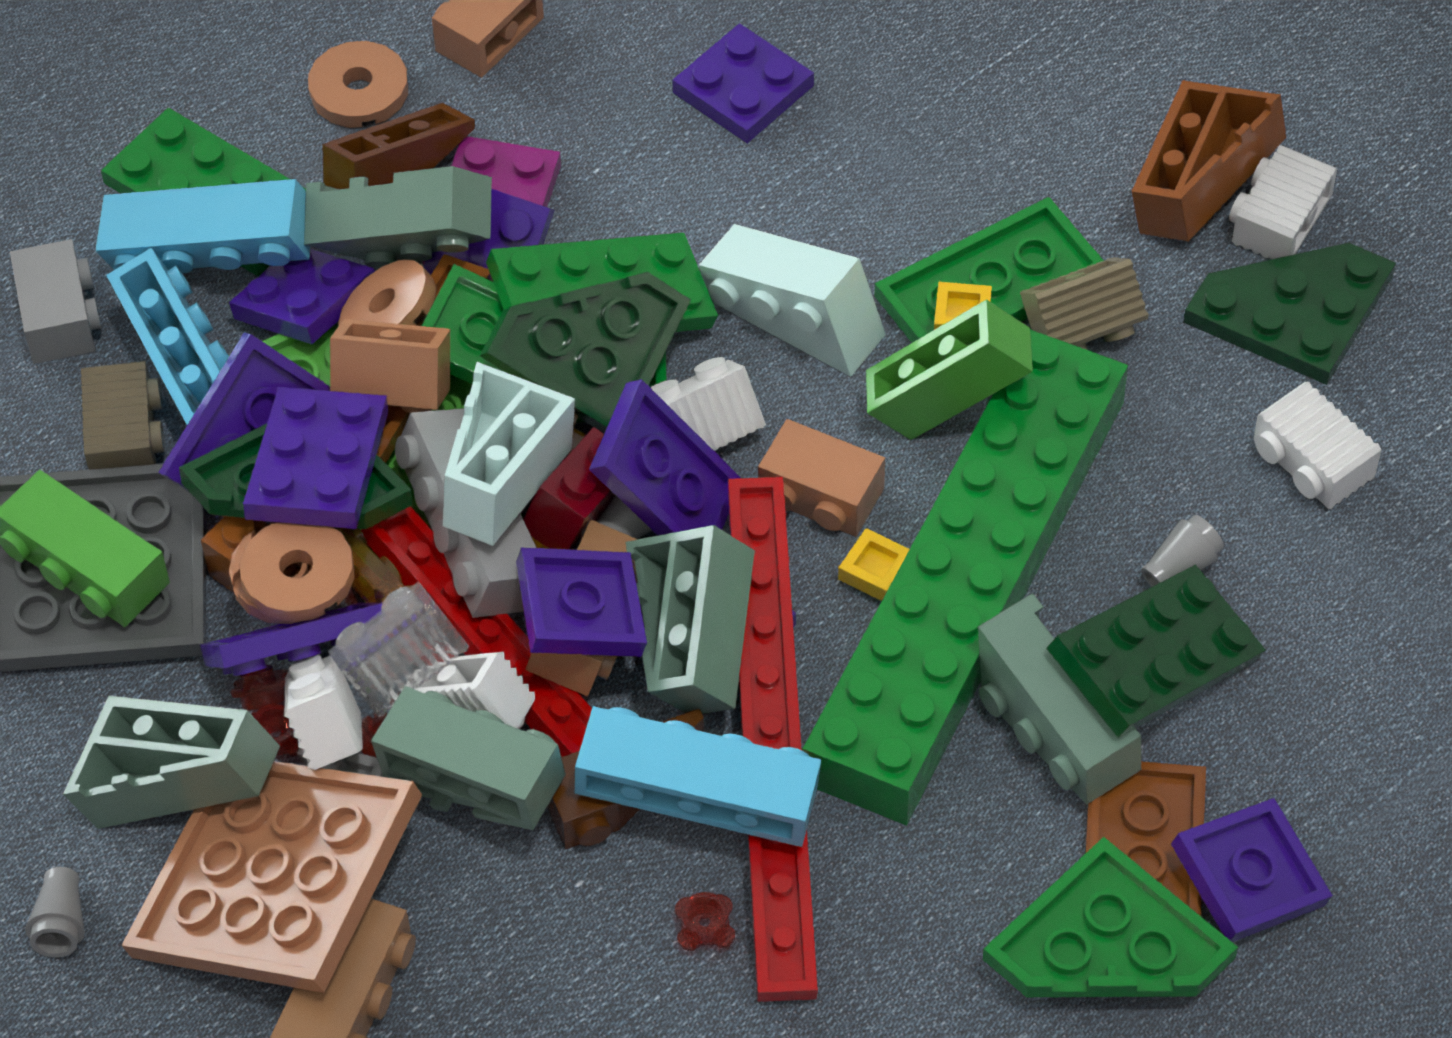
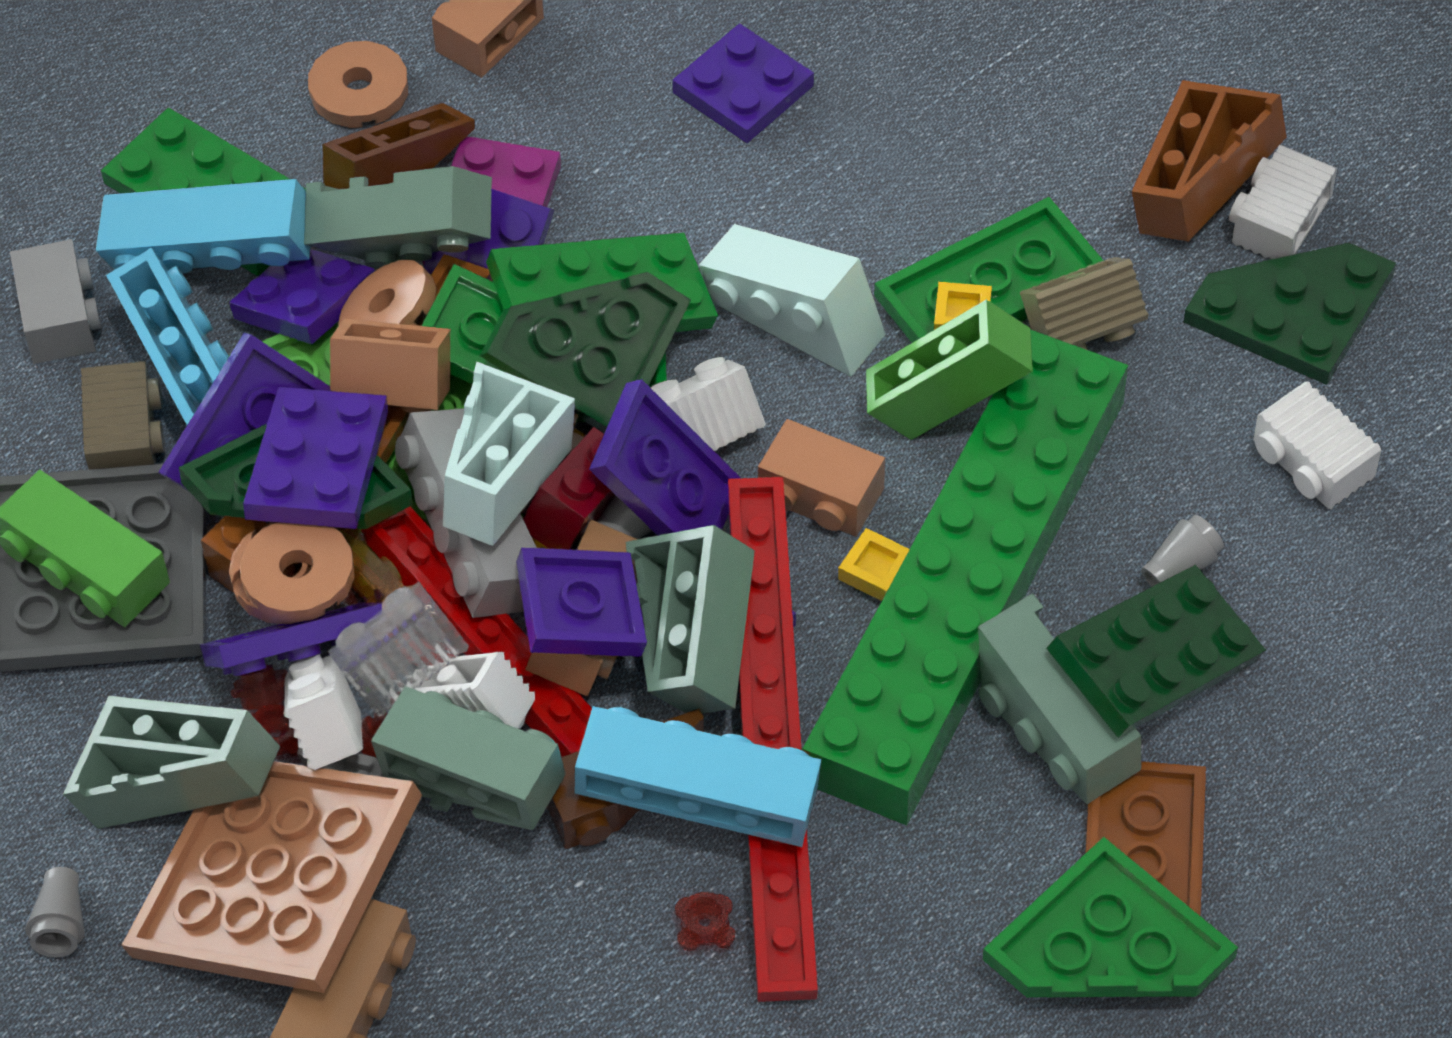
(1251, 870): dark purple plate -> none

